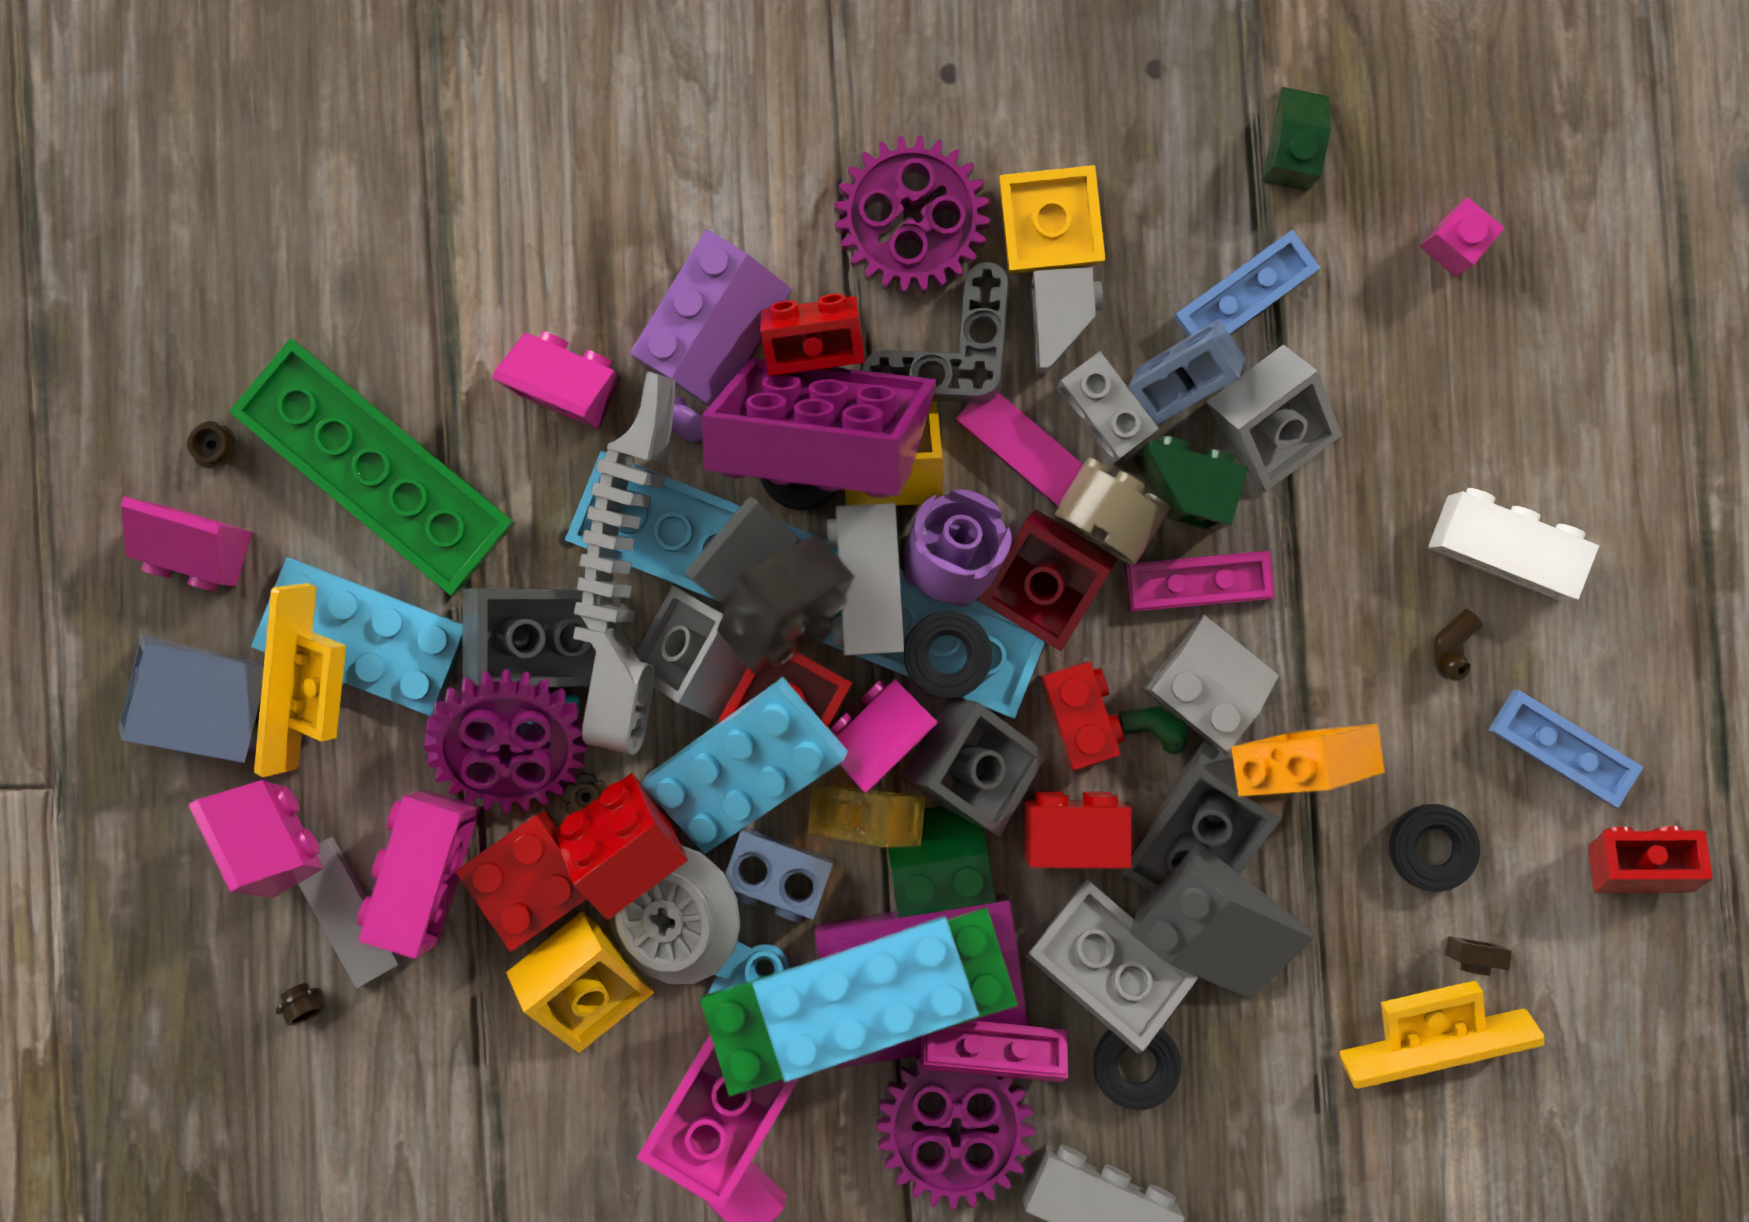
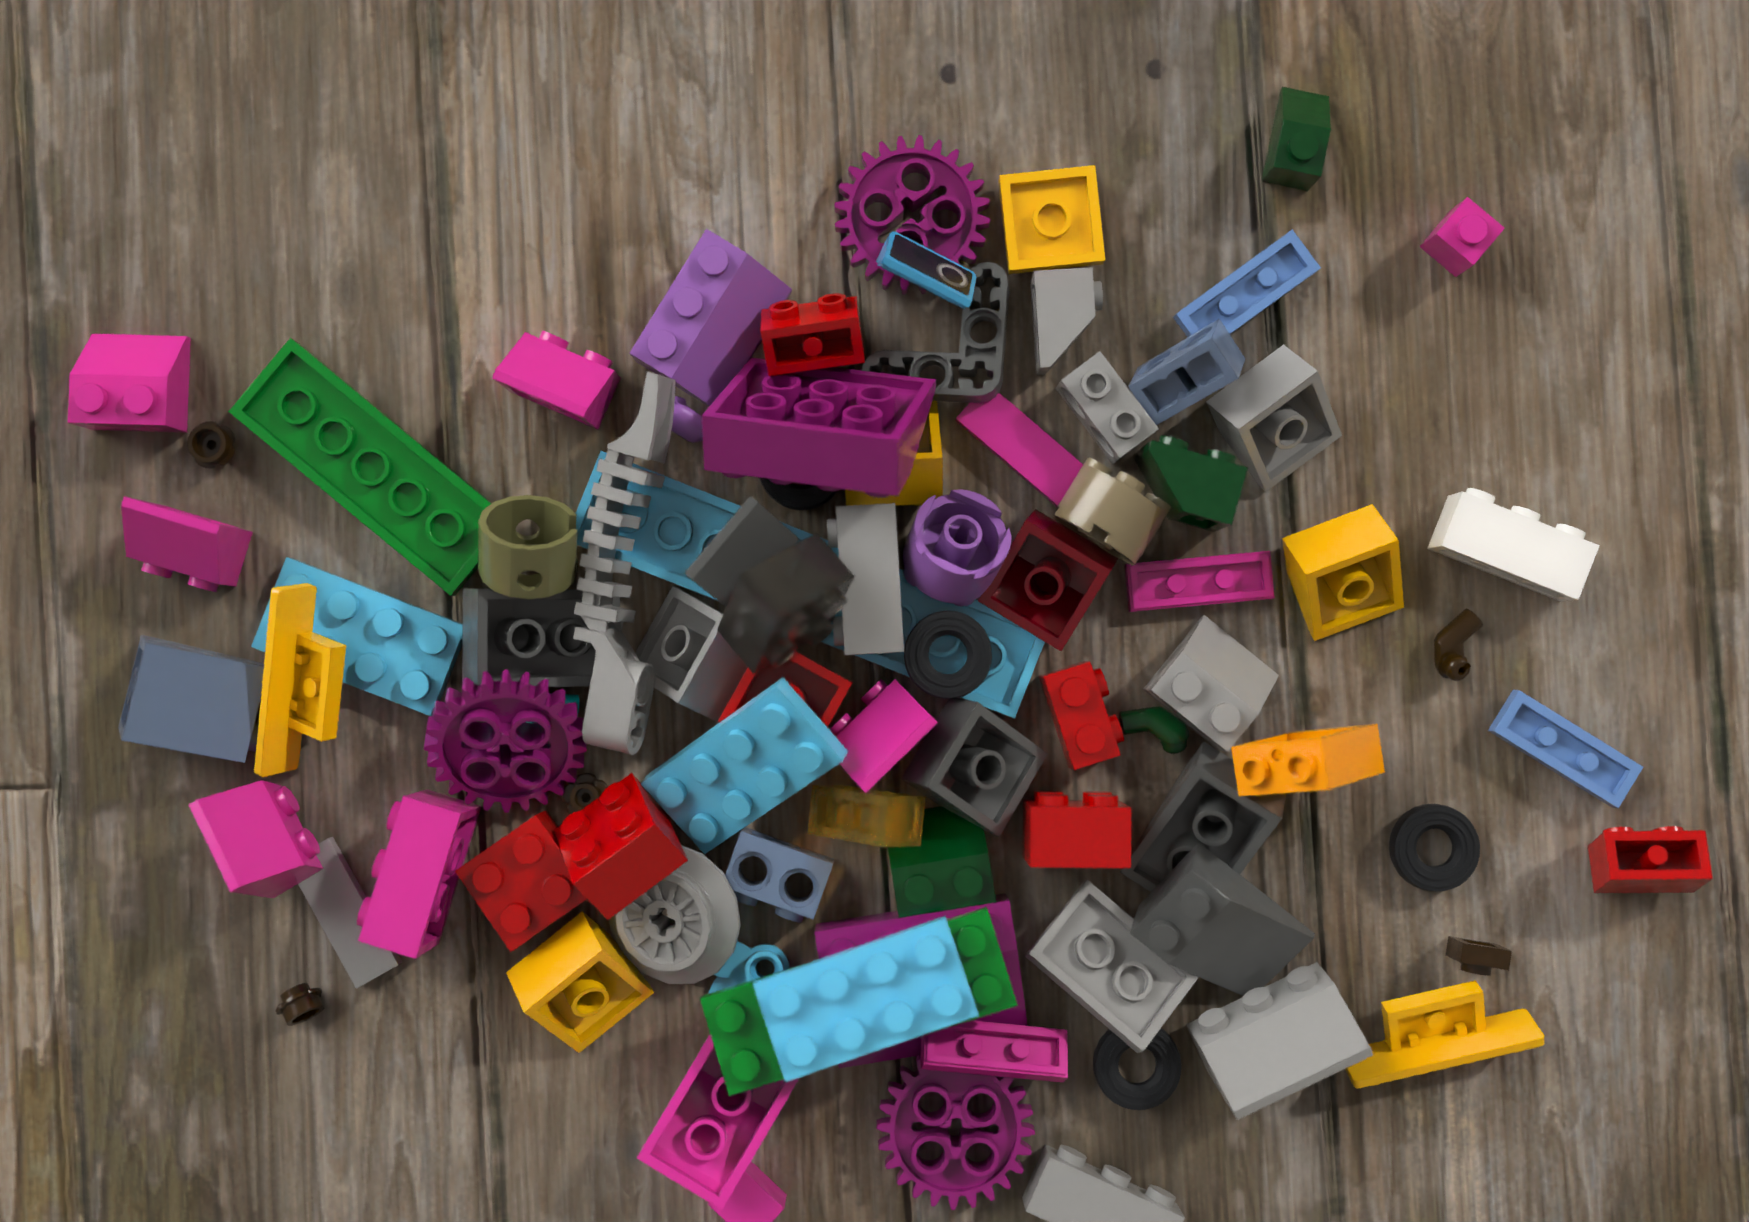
(131, 383): none -> dark pink slope
(507, 553): none -> olive piece
(927, 269): none -> slope
(1278, 1040): none -> light grey slope
(1345, 571): none -> yellow slope

